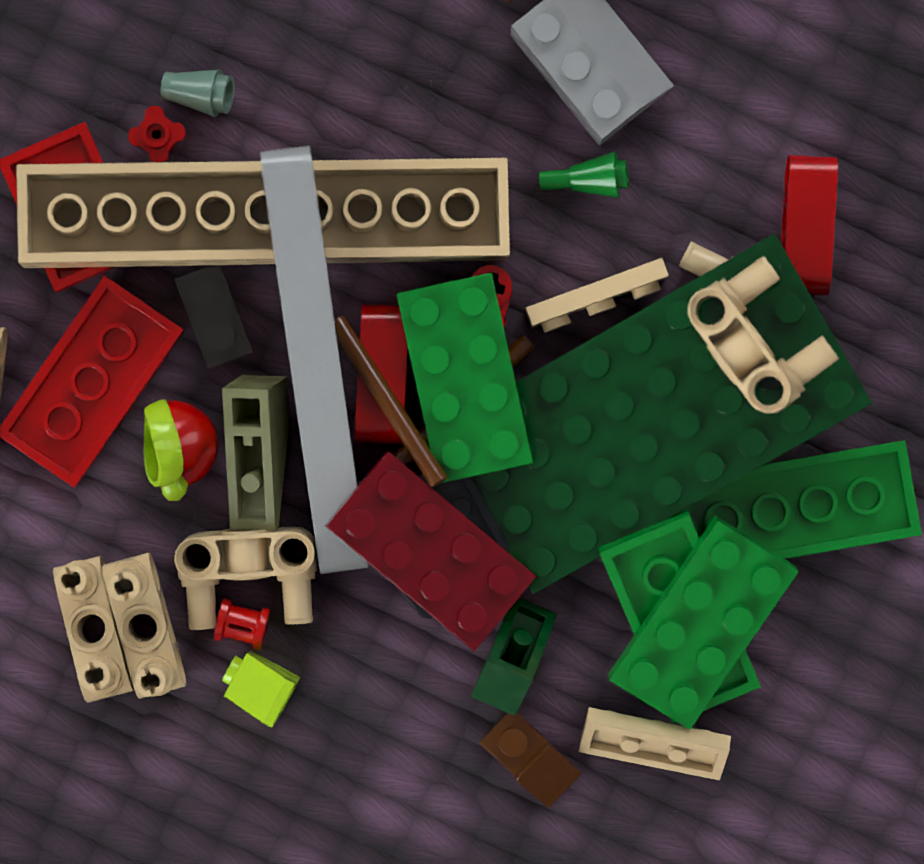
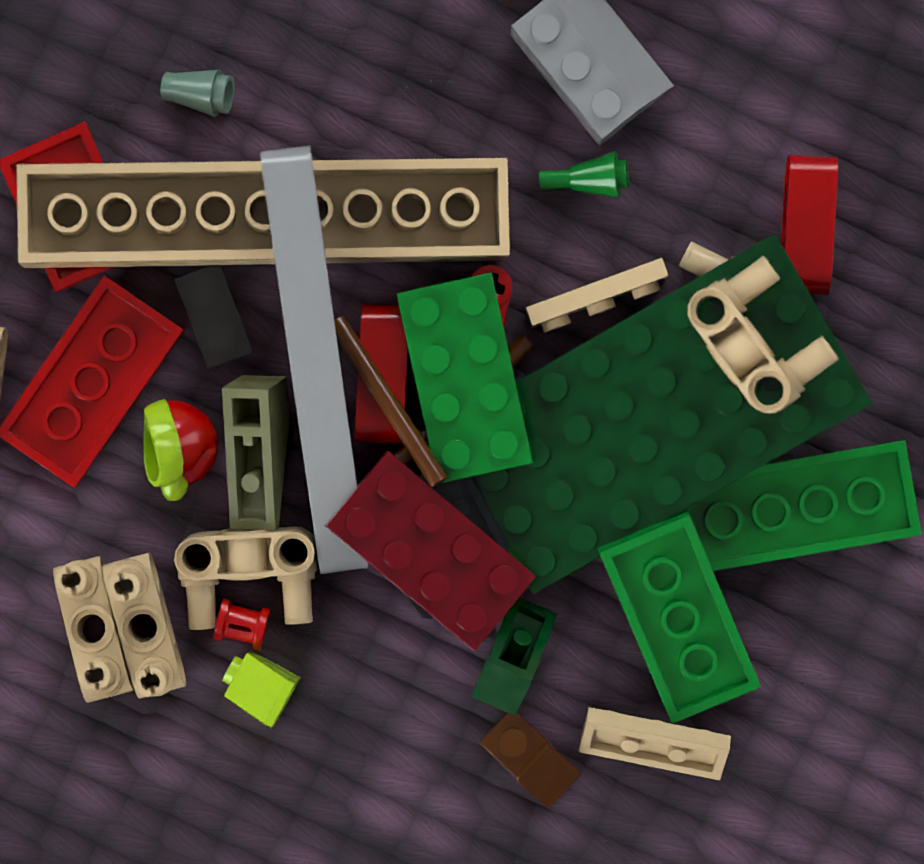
(170, 134): red plate -> none
(702, 623): green plate -> none

